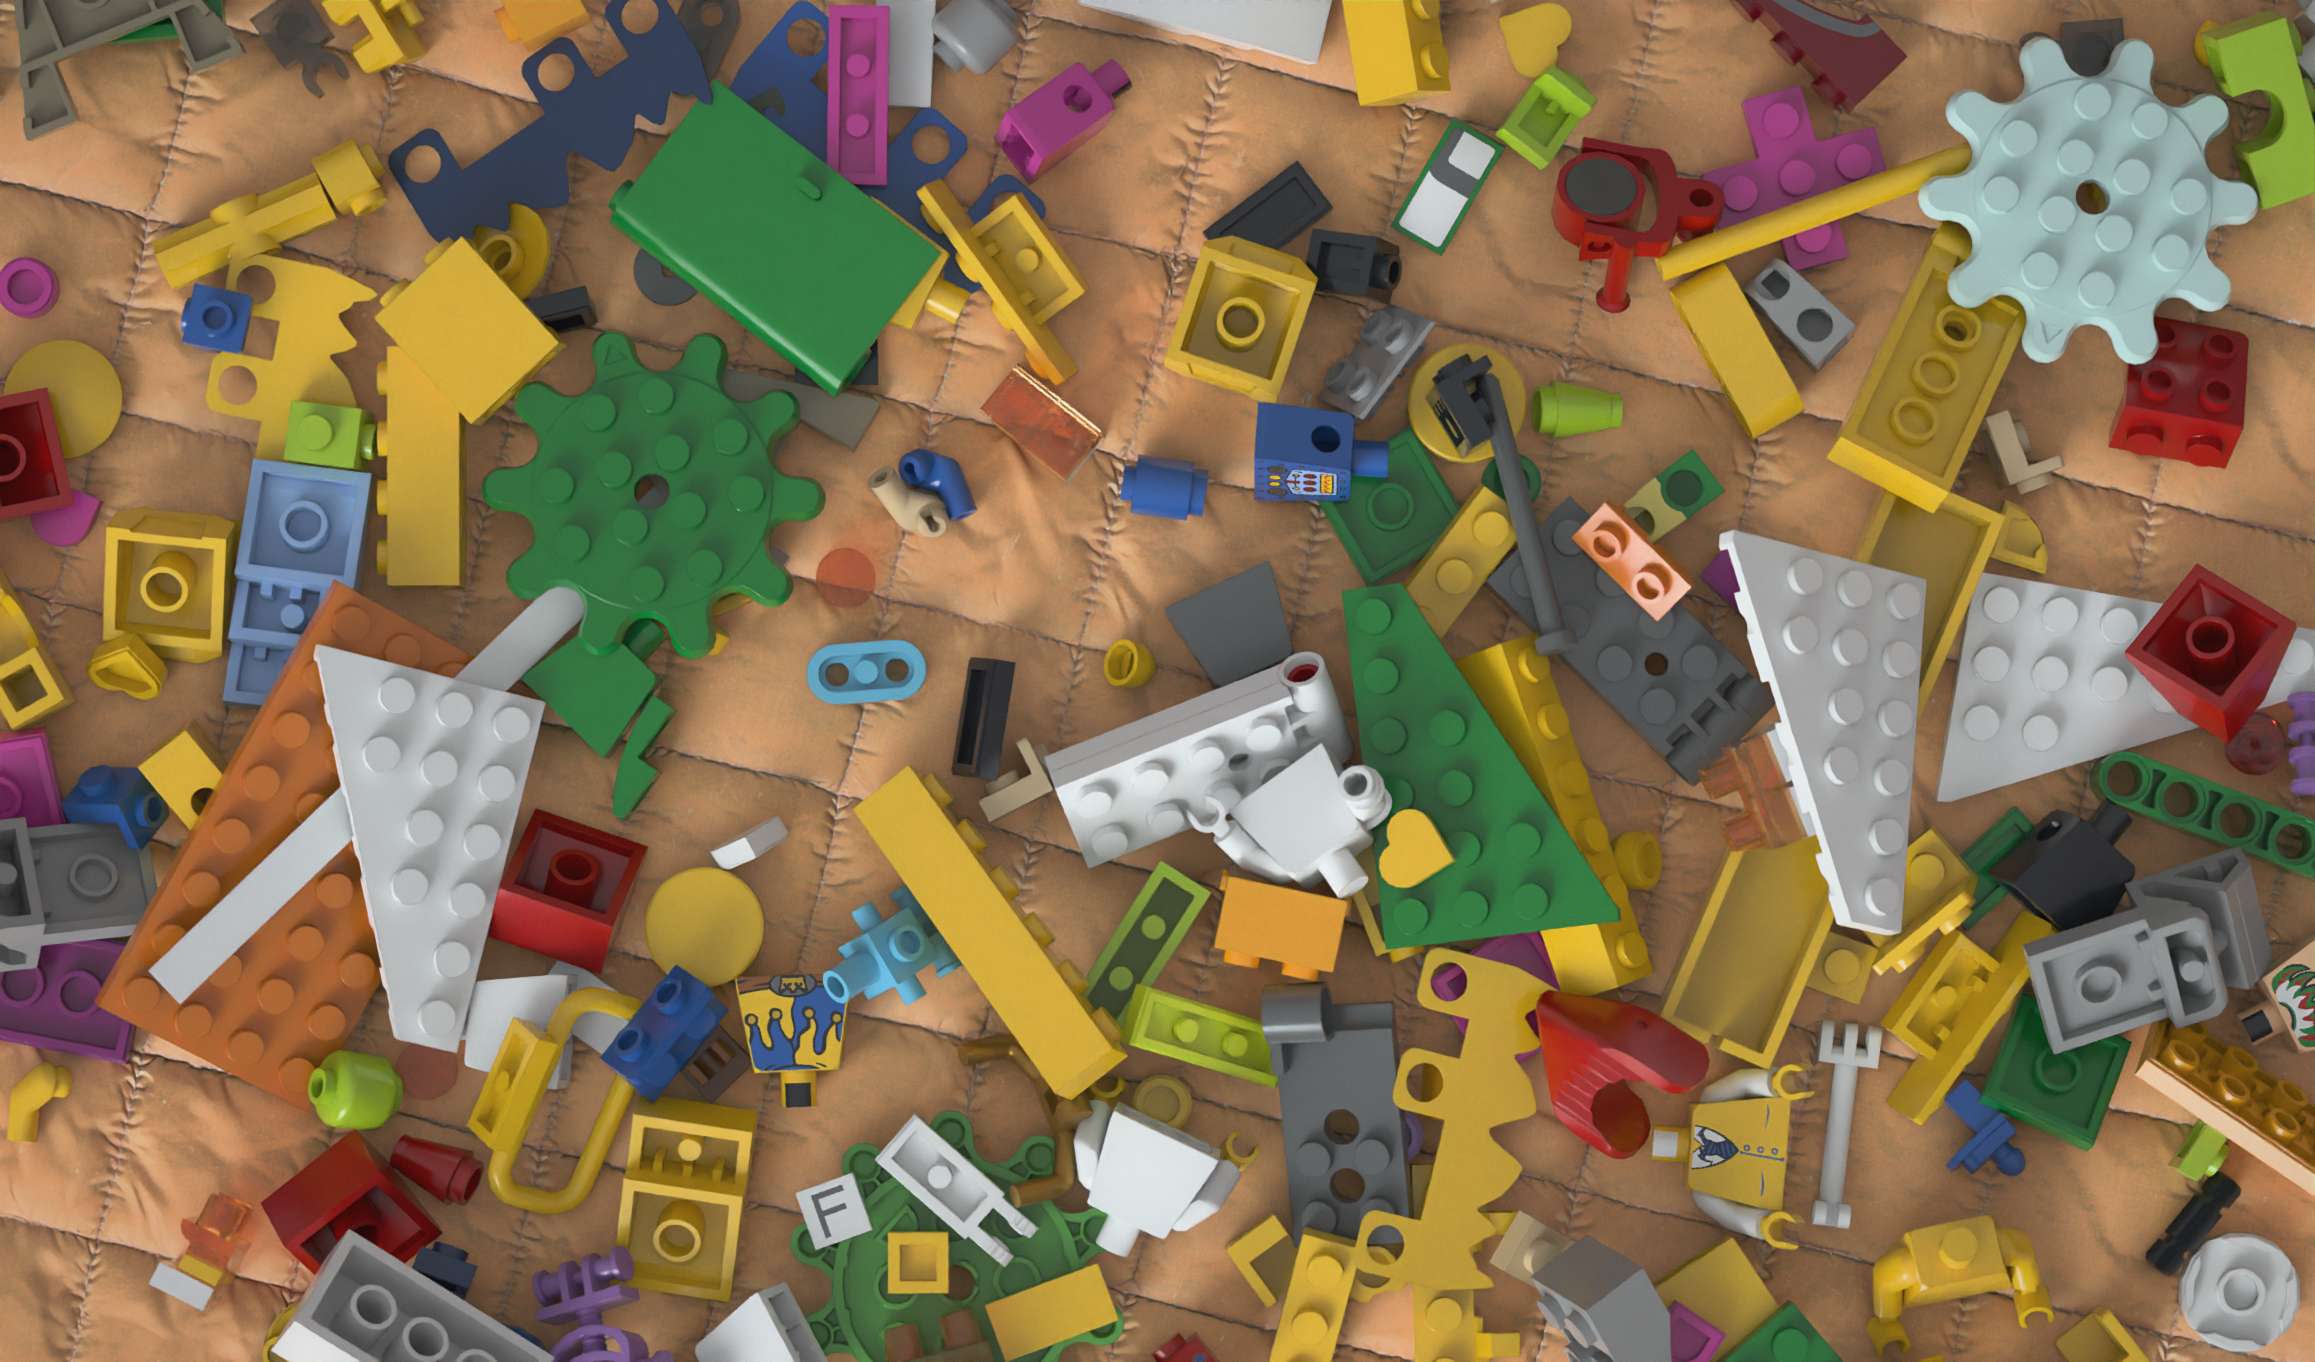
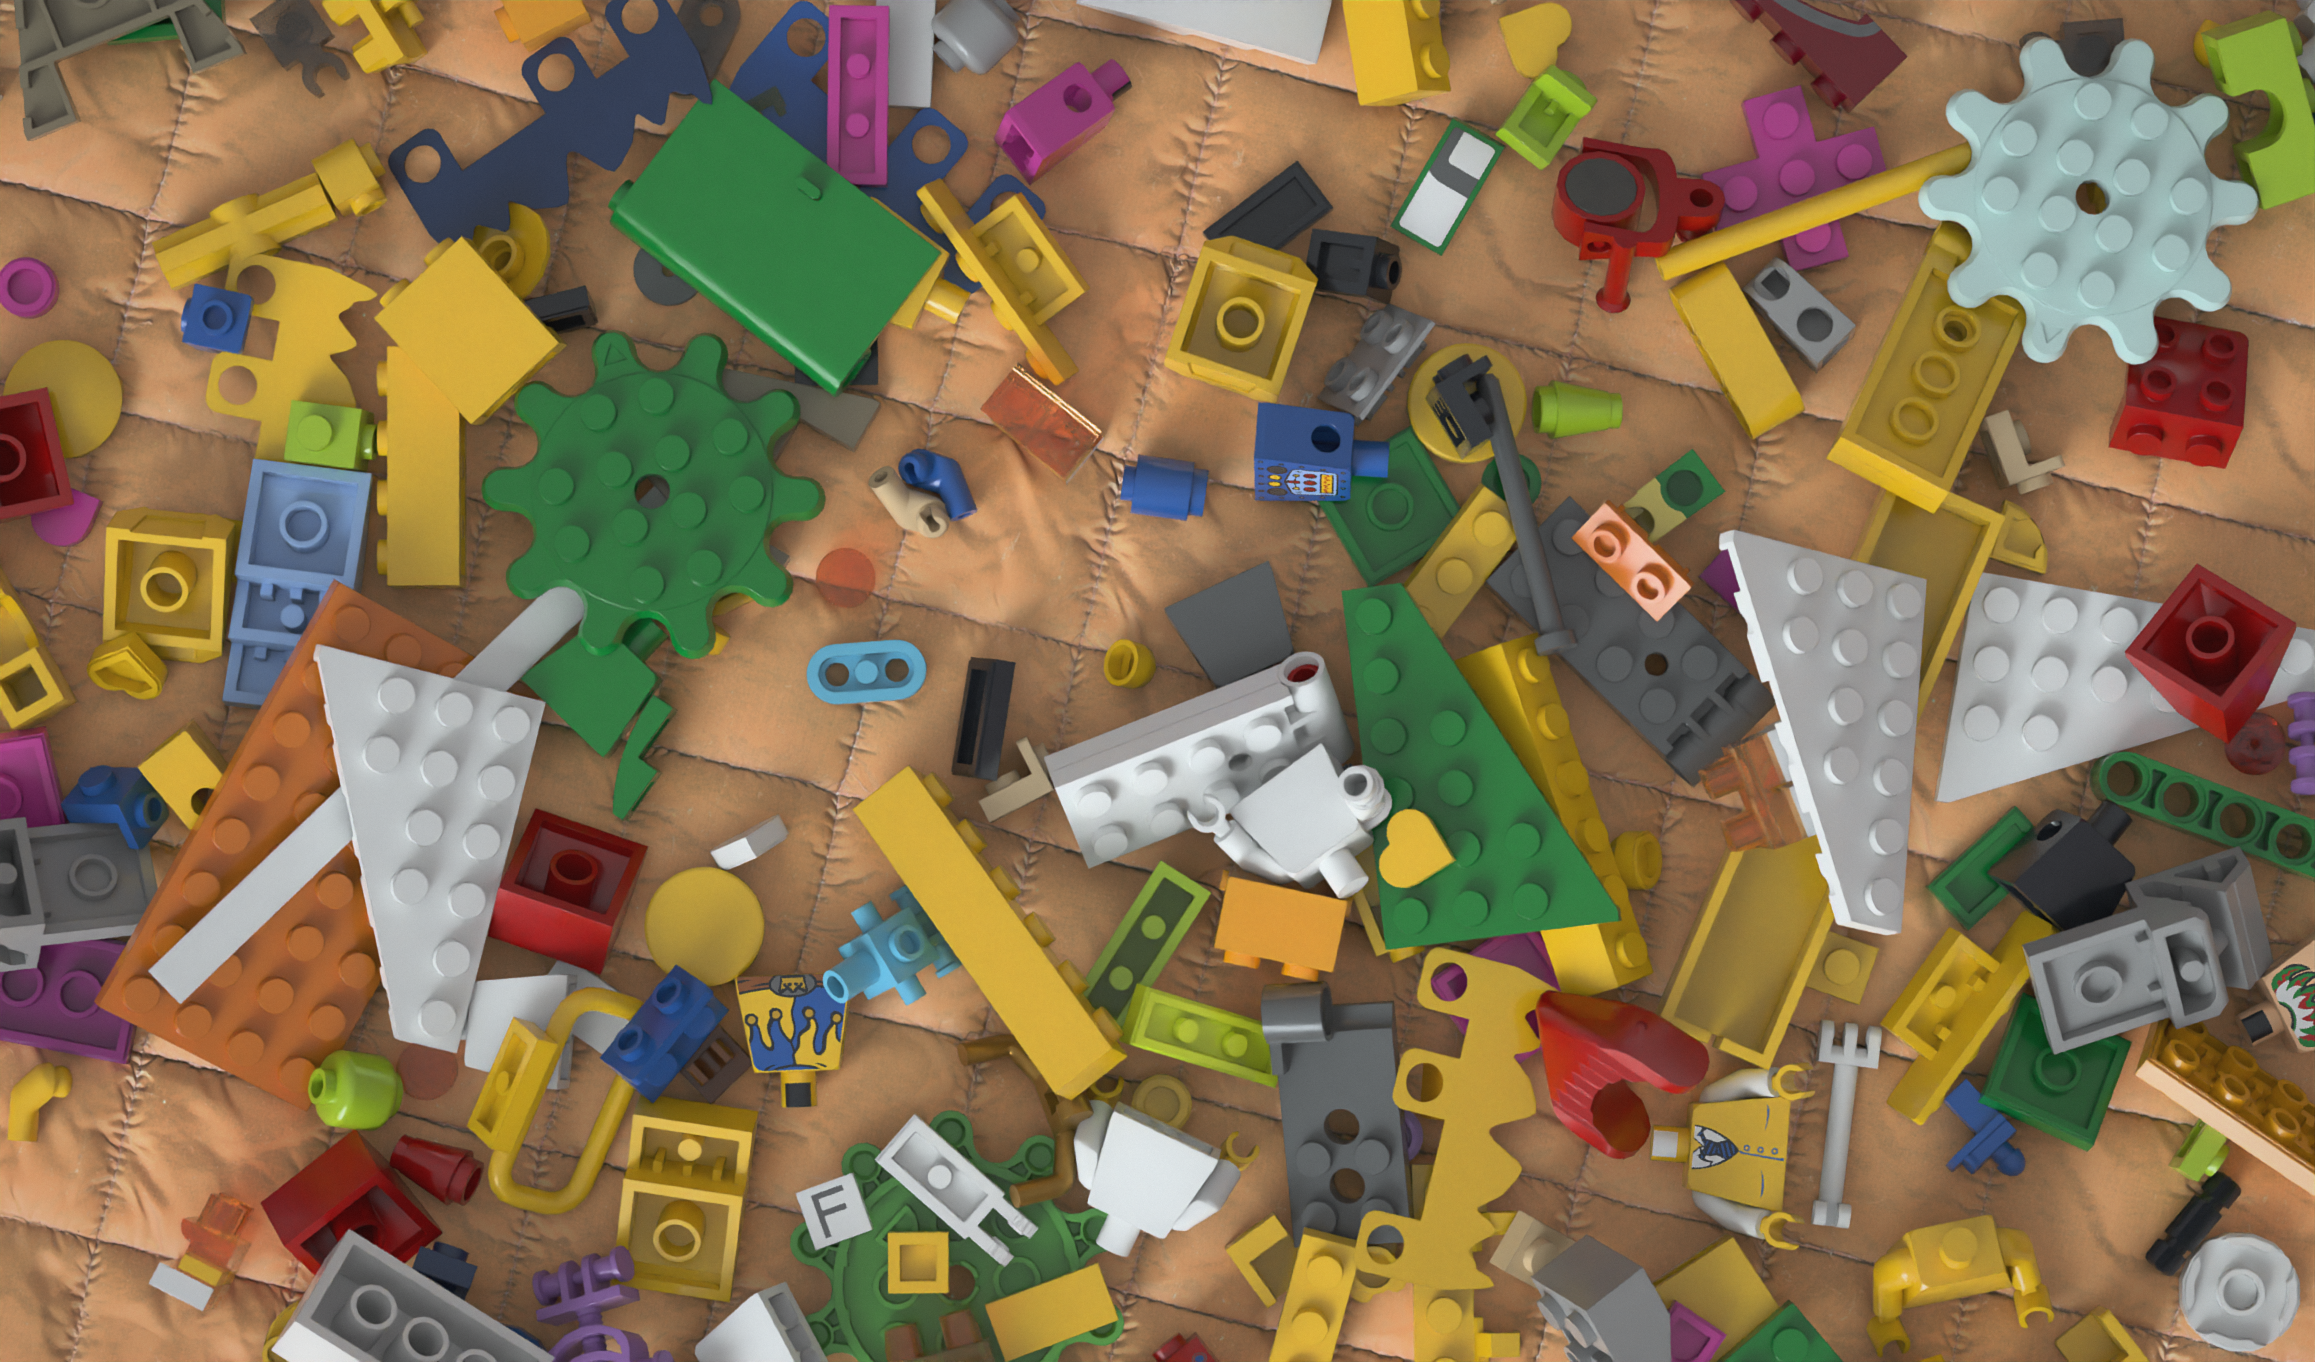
(1935, 896): yellow bracket -> none

